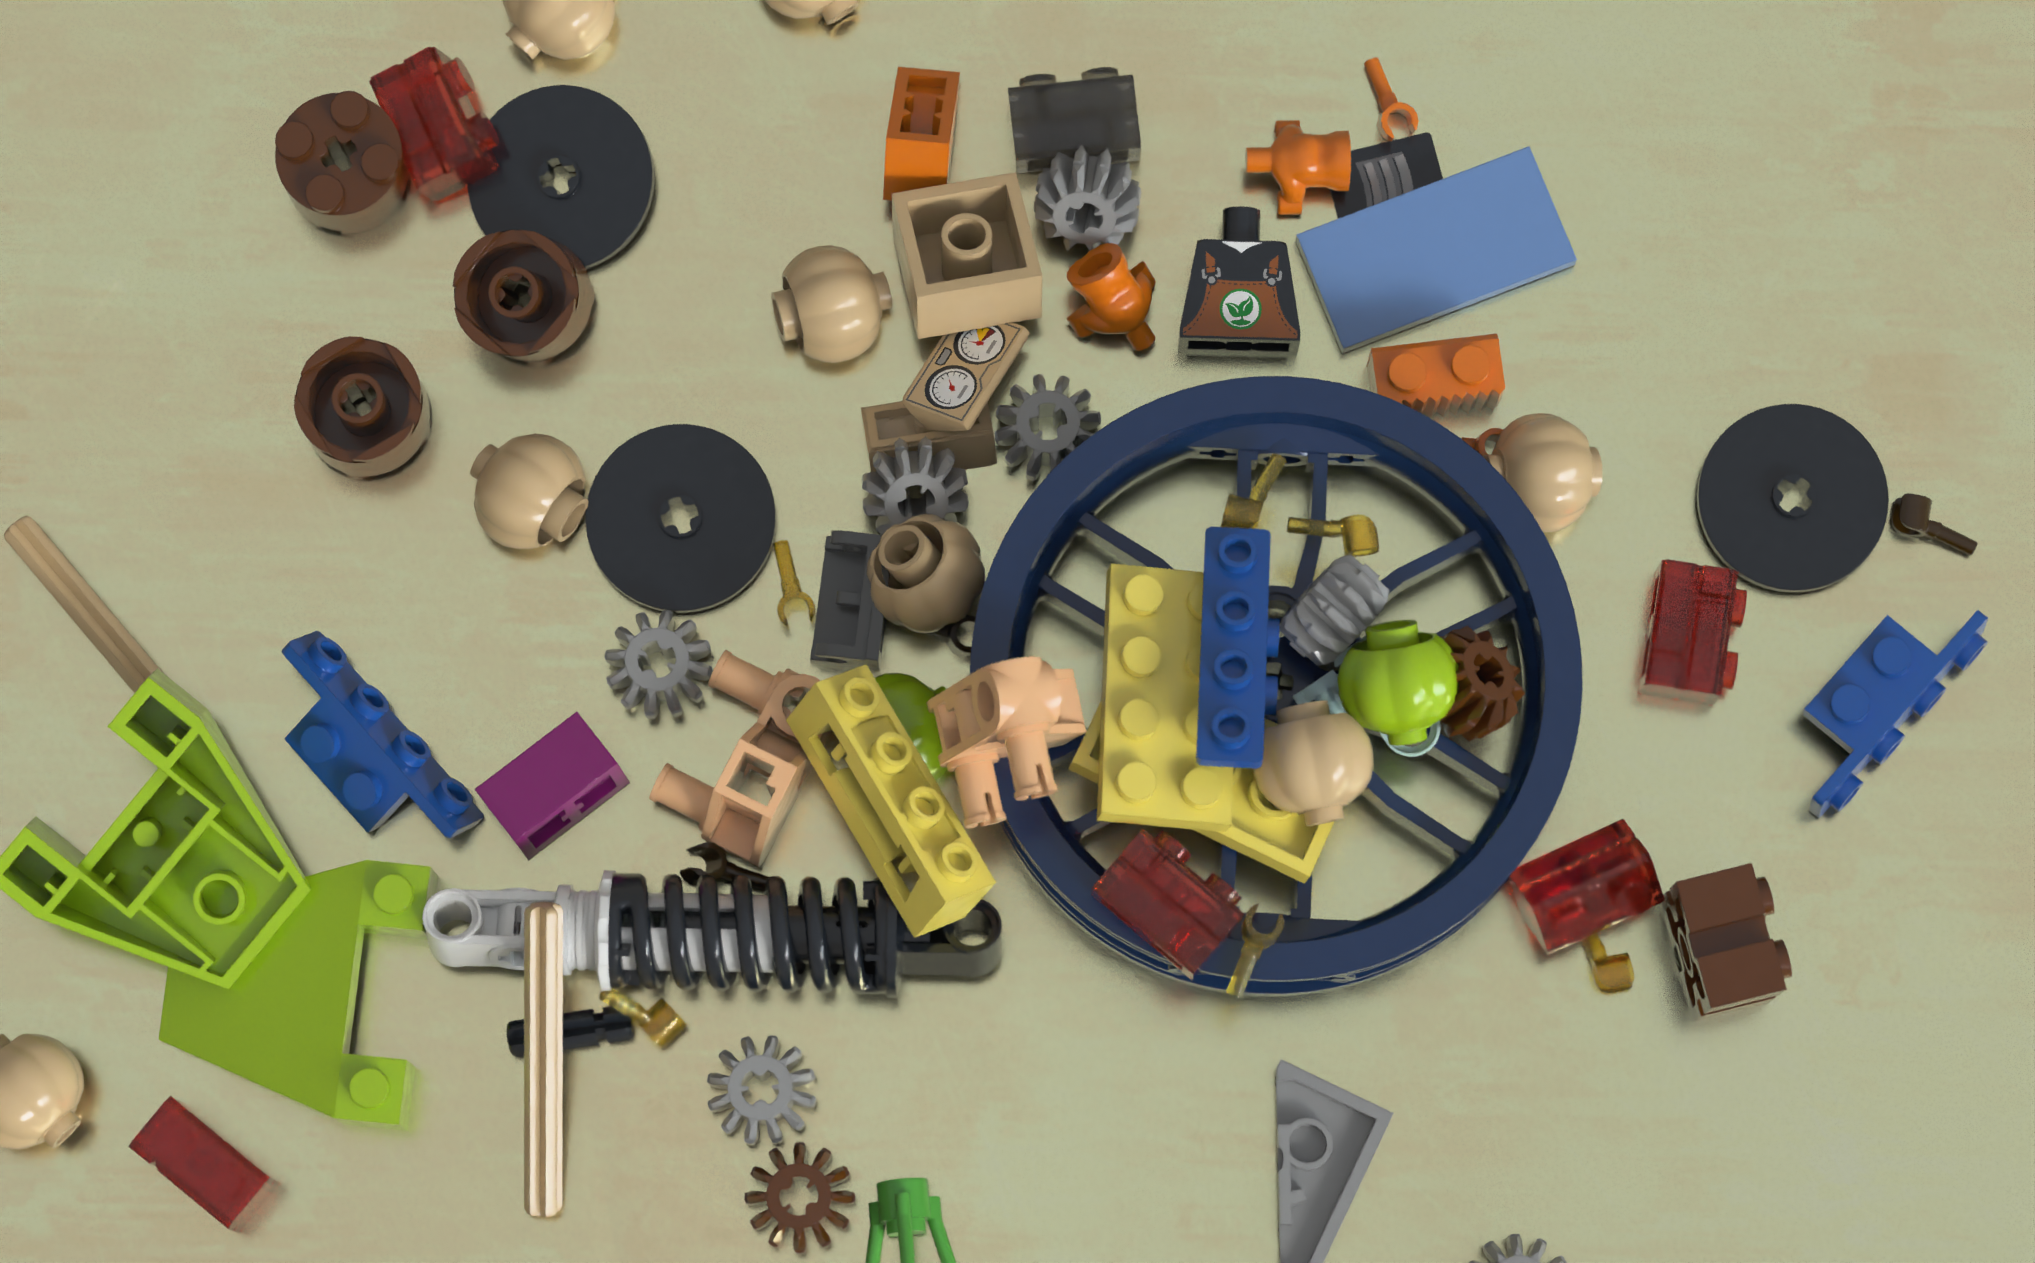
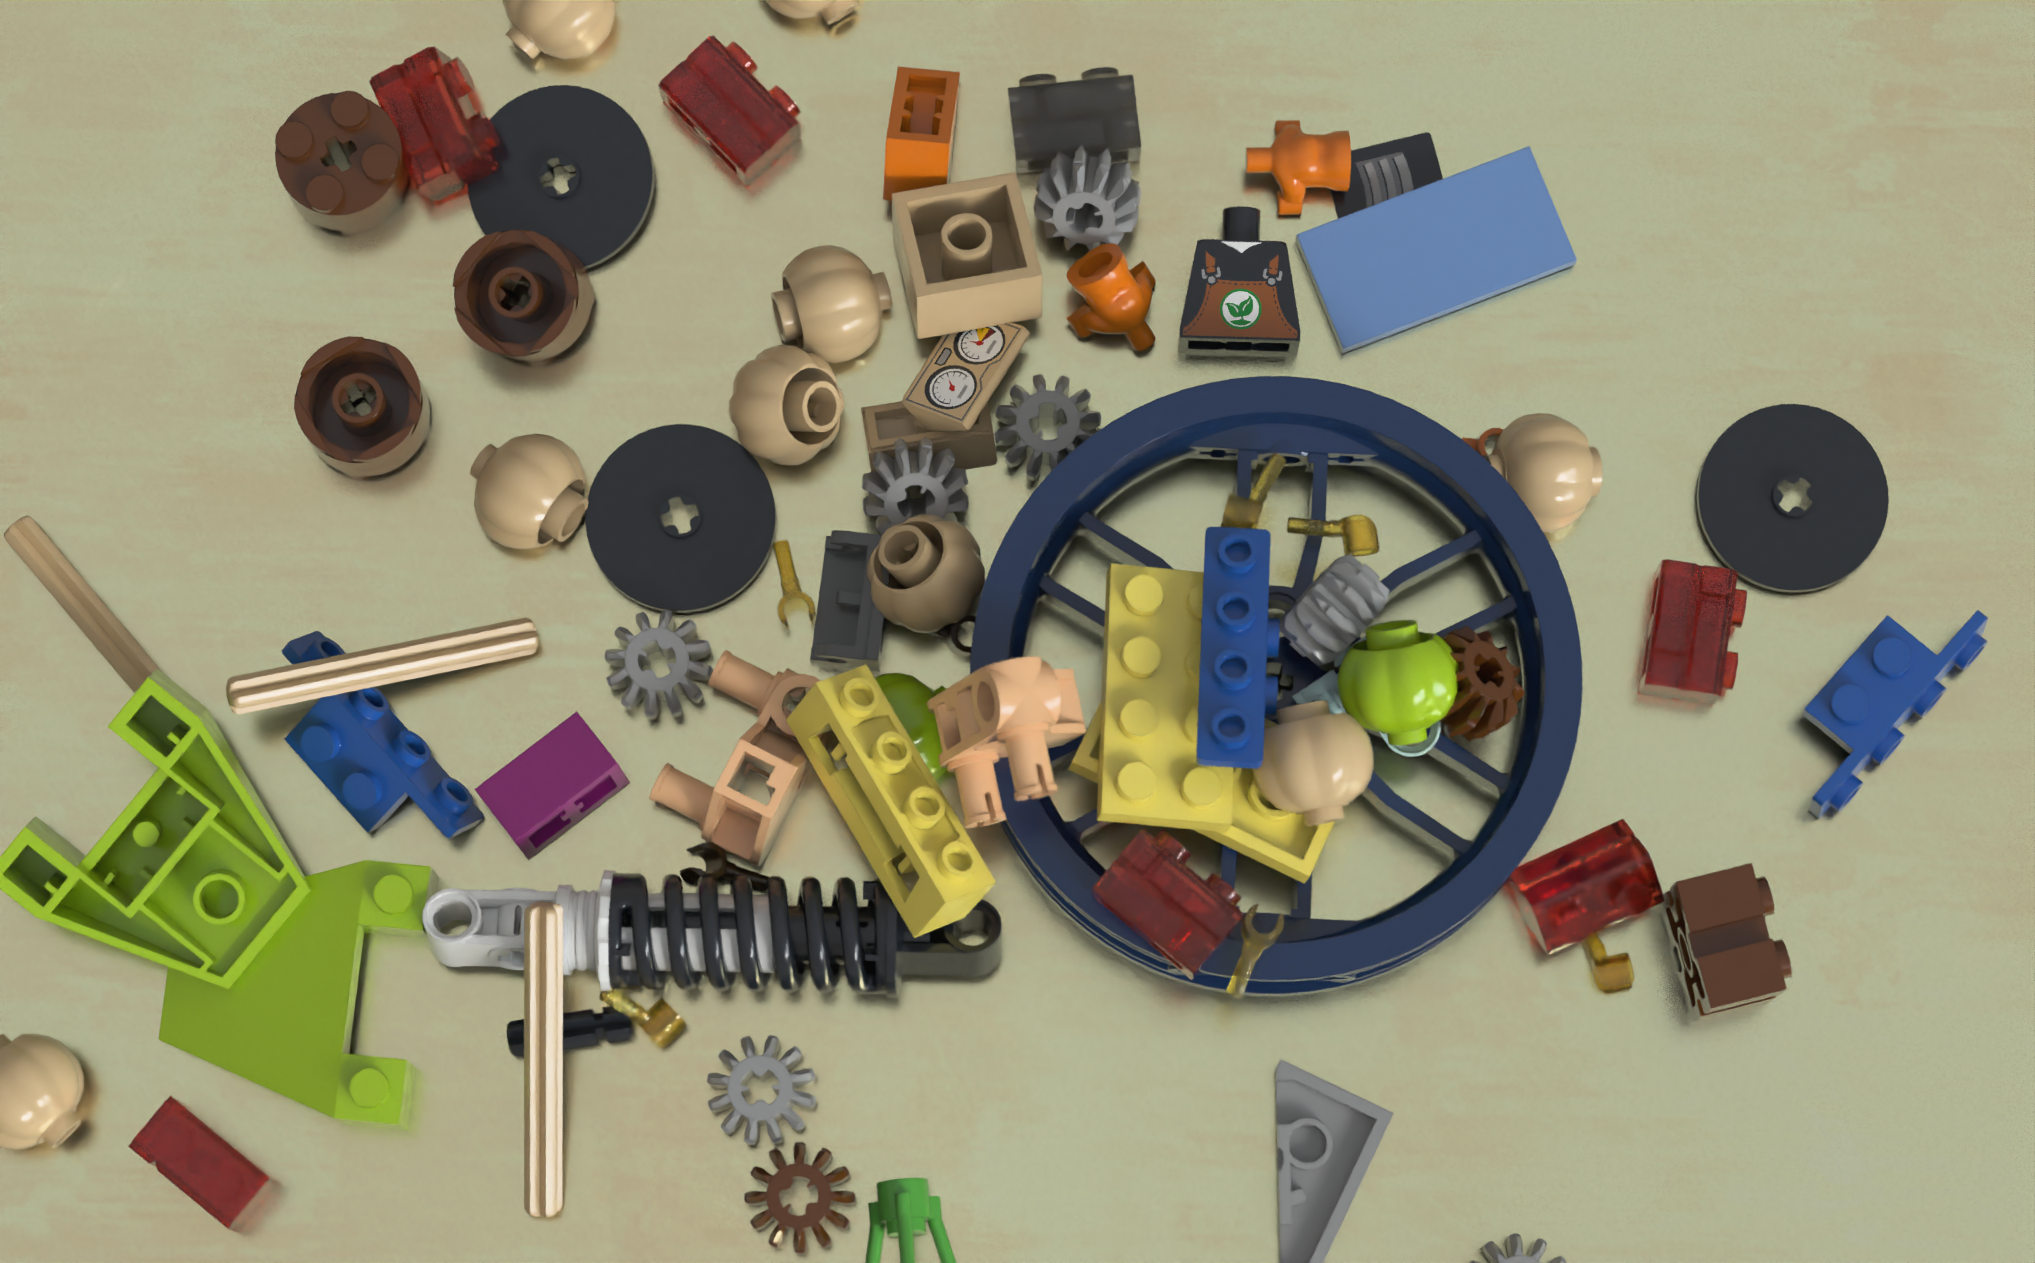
(381, 665): none -> tan axle
(731, 108): none -> clear red brick
(786, 405): none -> tan plant
(1388, 100): orange hand -> none
(1440, 374): orange brick -> none
(1912, 519): dark brown hand -> none

